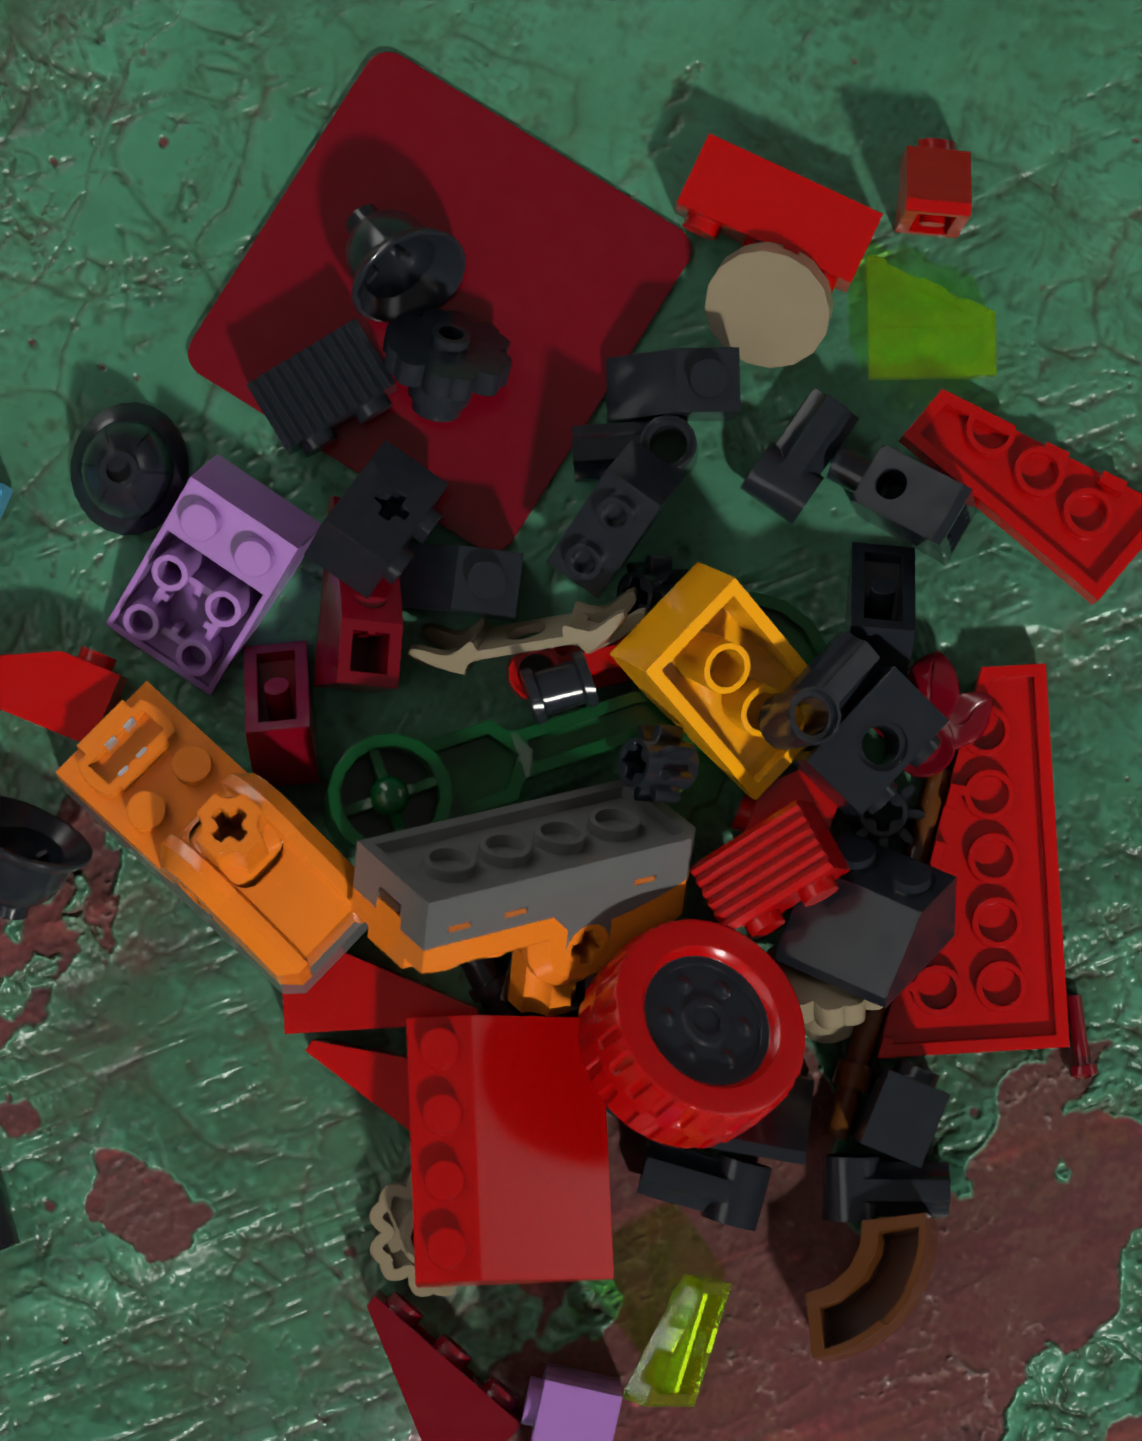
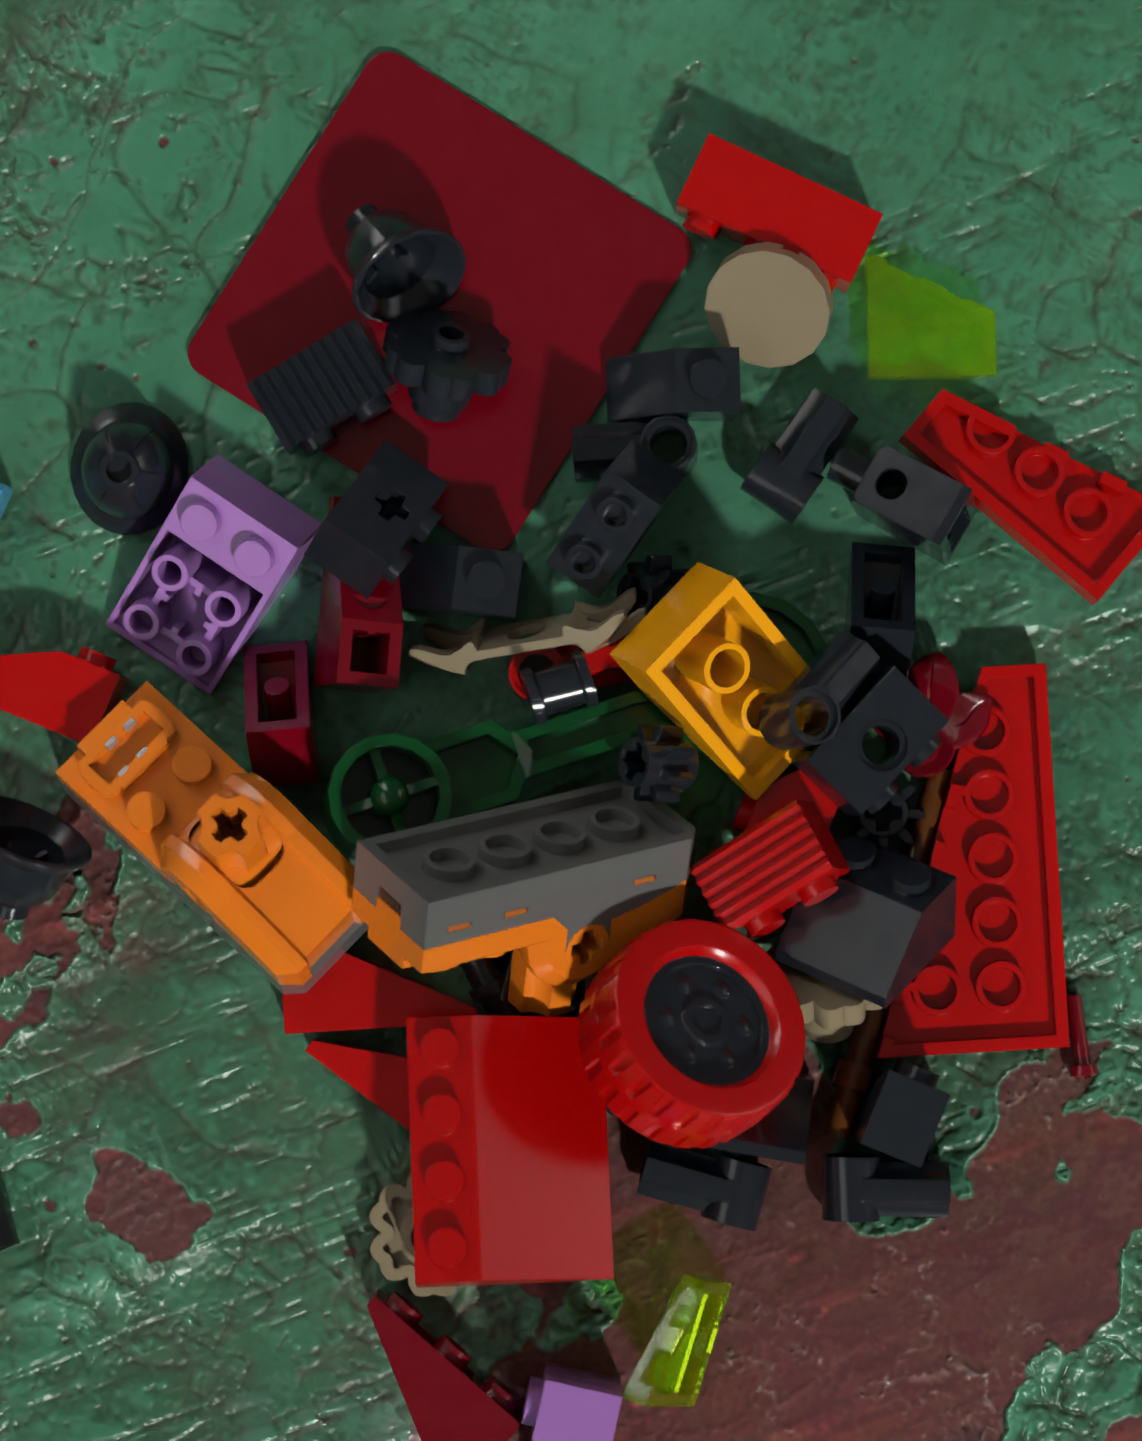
(876, 1289): reddish brown brick -> none
(934, 189): red slope -> none

